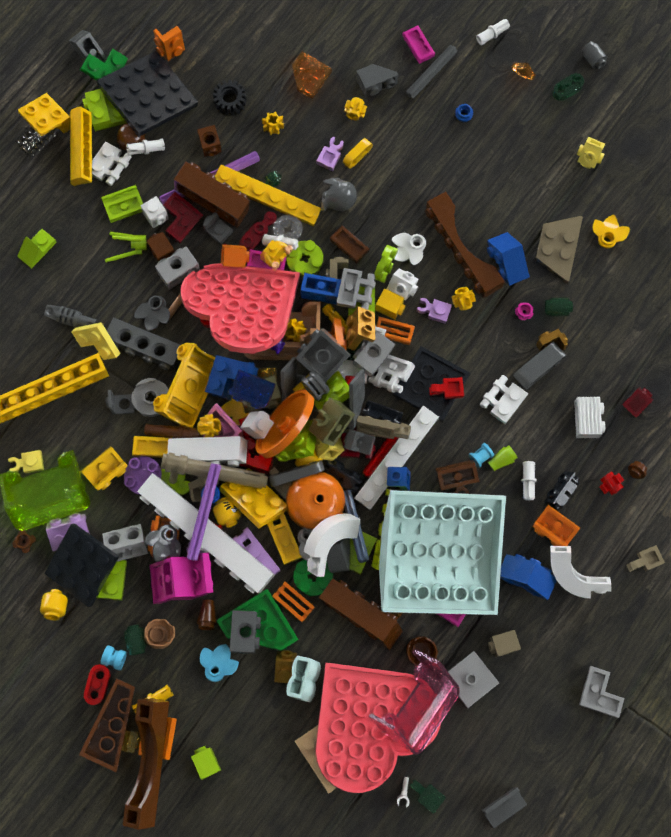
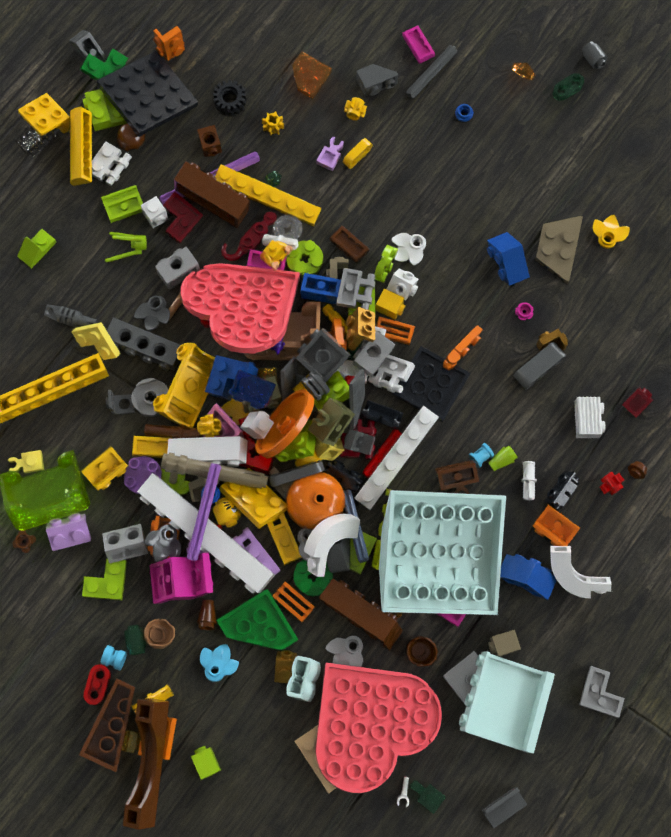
(53, 605): yellow head -> none
(81, 565): black plate -> none
(145, 147): white pin -> none
(160, 246): reddish brown brick -> none
(216, 228): dark grey bracket -> none
(234, 256): orange brick -> none
(240, 620): dark grey brick -> none
(295, 330): yellow gear -> none
(340, 195): dark grey hair -> none
(343, 653): none -> light grey plate
(382, 428): dark tan hinge -> none
(399, 478): blue bracket -> none
(423, 708): clear pink windscreen -> none
(437, 311): lavender plate -> none
(451, 388): red plate -> none
(462, 348): none -> orange hinge
(463, 298): yellow gear -> none
(484, 276): reddish brown arch -> none
(492, 32): white axle -> none
(506, 702): none -> light aqua panel
(509, 401): white plate -> none
(558, 307): clear green brick -> none
(590, 153): light yellow brick -> none
(648, 559): dark tan plate -> none

